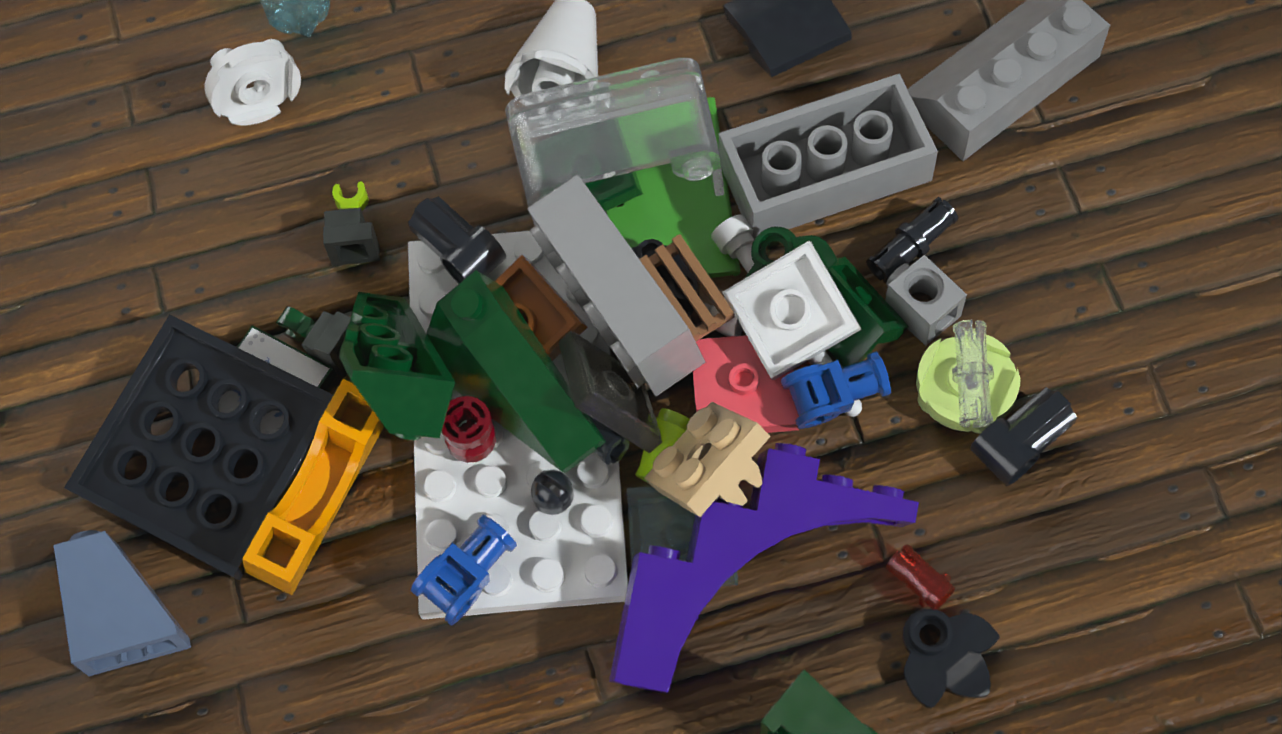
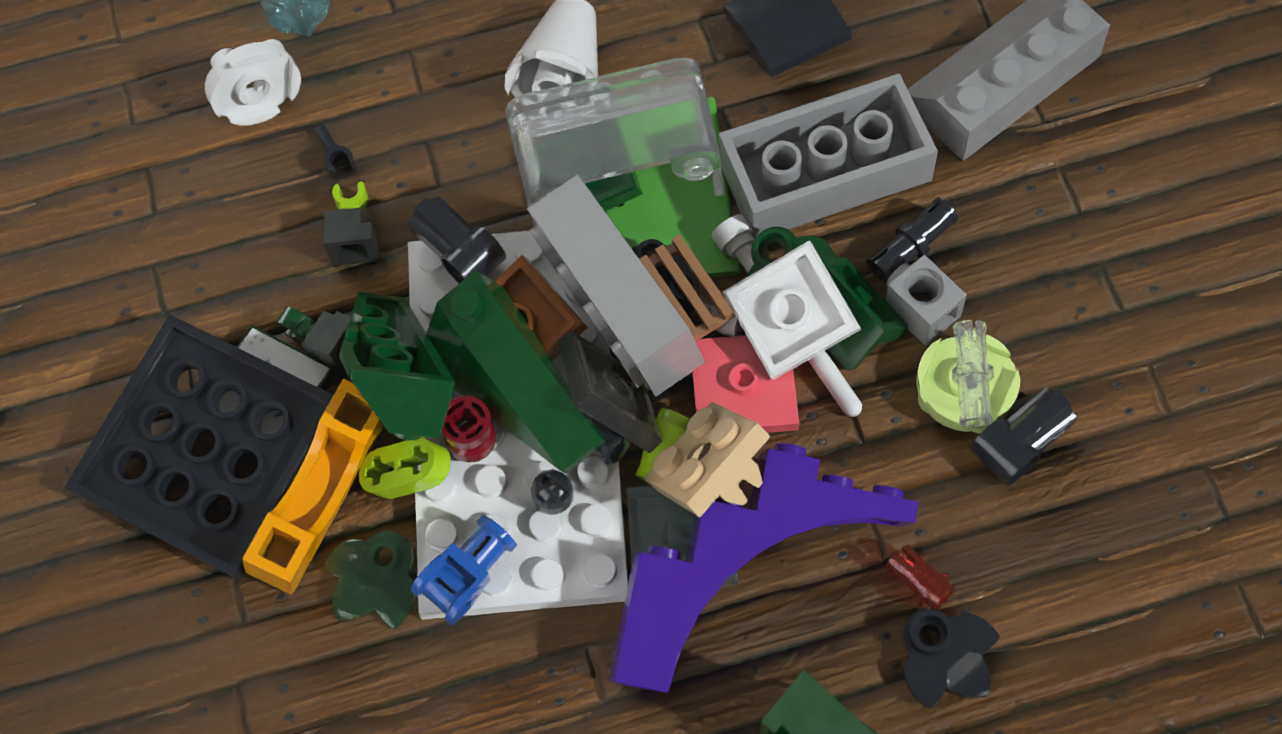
(110, 607): sand blue slope -> none
(333, 151): none -> black hand
(368, 584): none -> clear green plate
(404, 479): none -> lime beam
(829, 390): blue connector -> none

